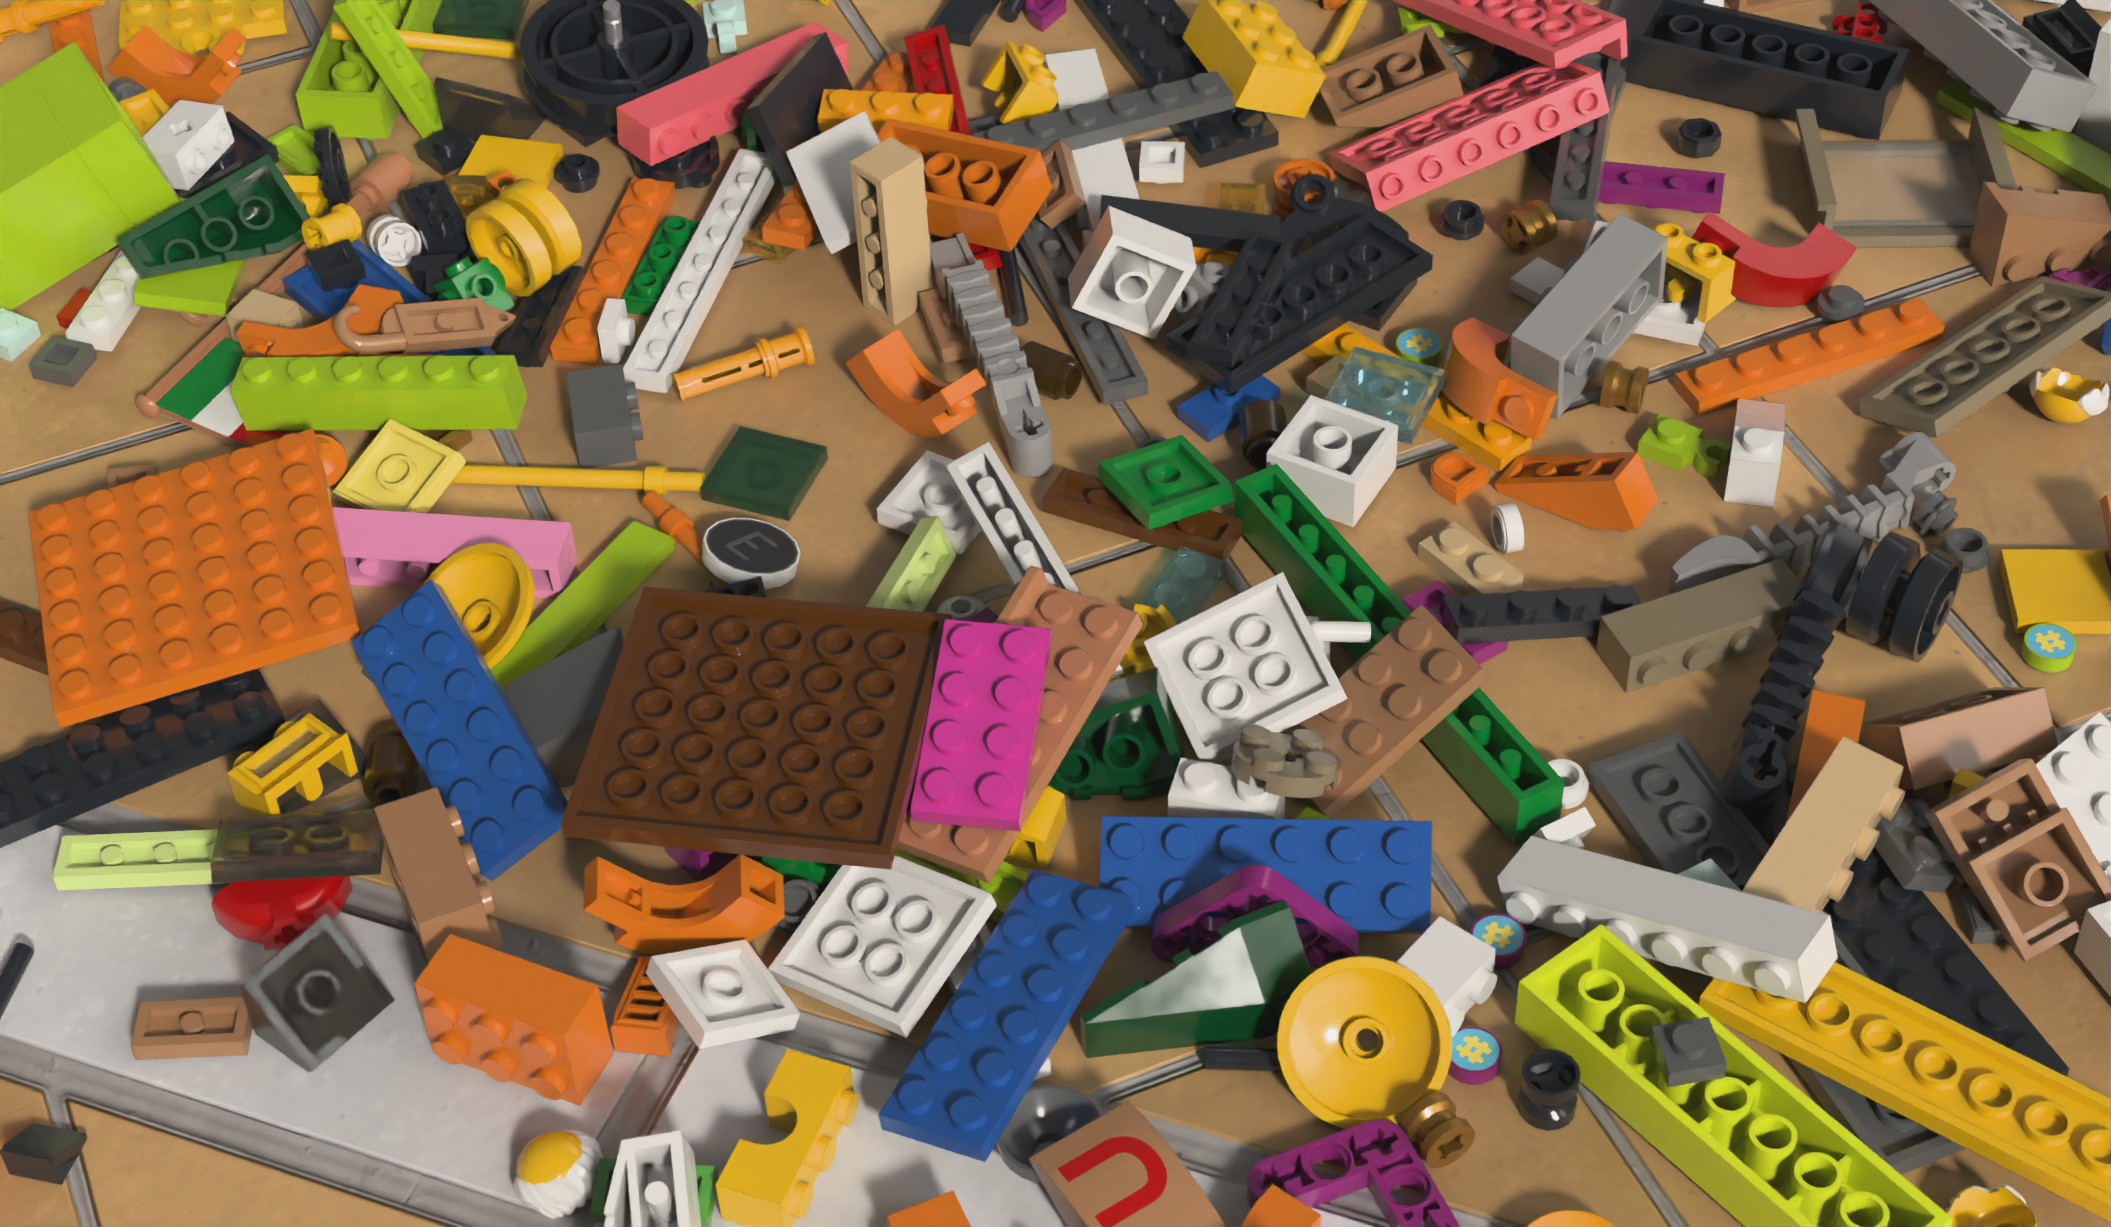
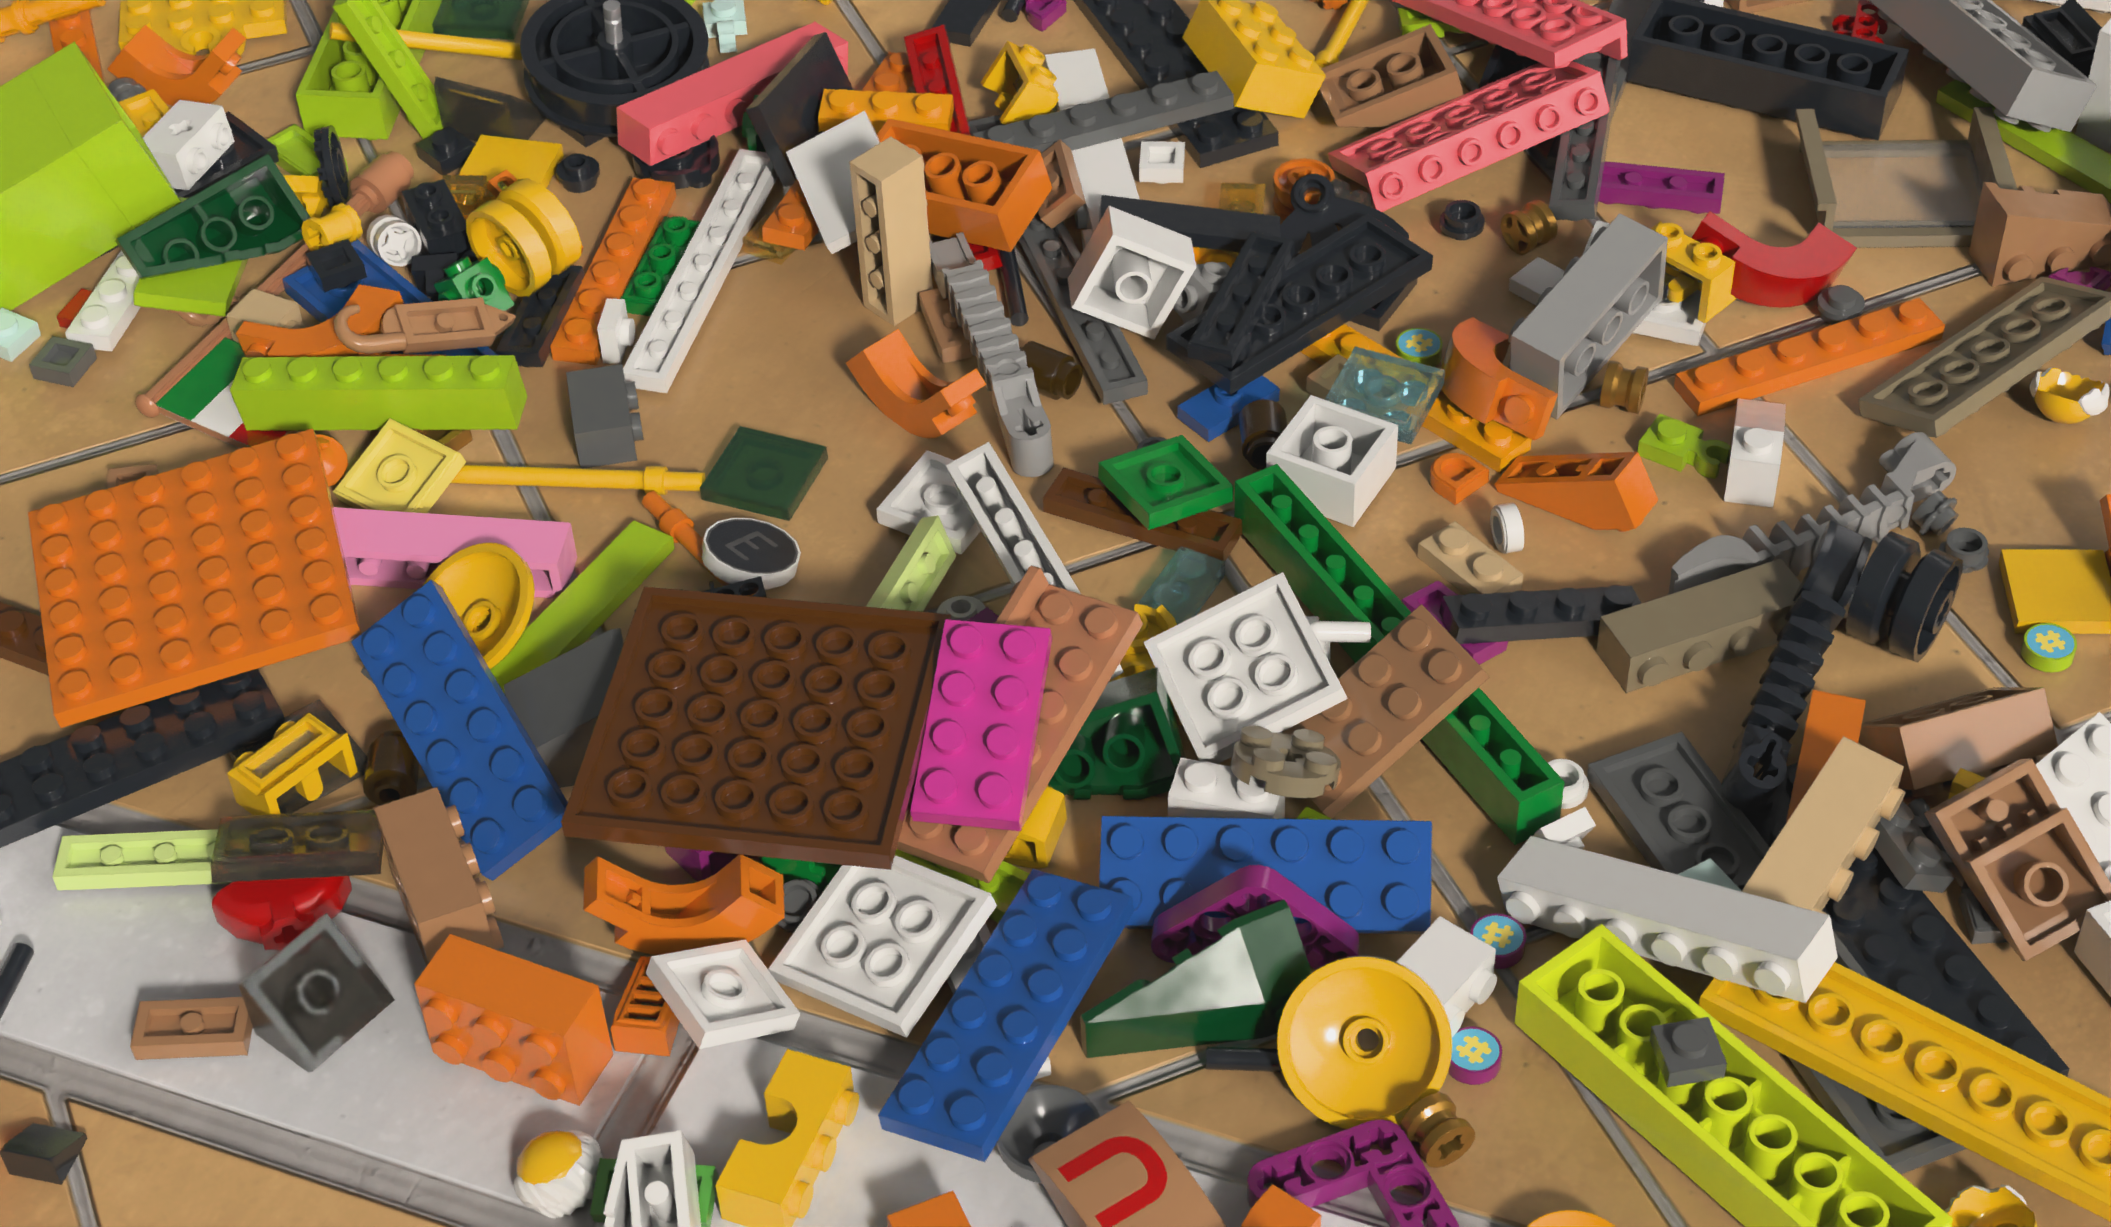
(769, 361): light orange pin -> none
(1549, 1089): black wheel -> none
(1698, 138): black tile -> none

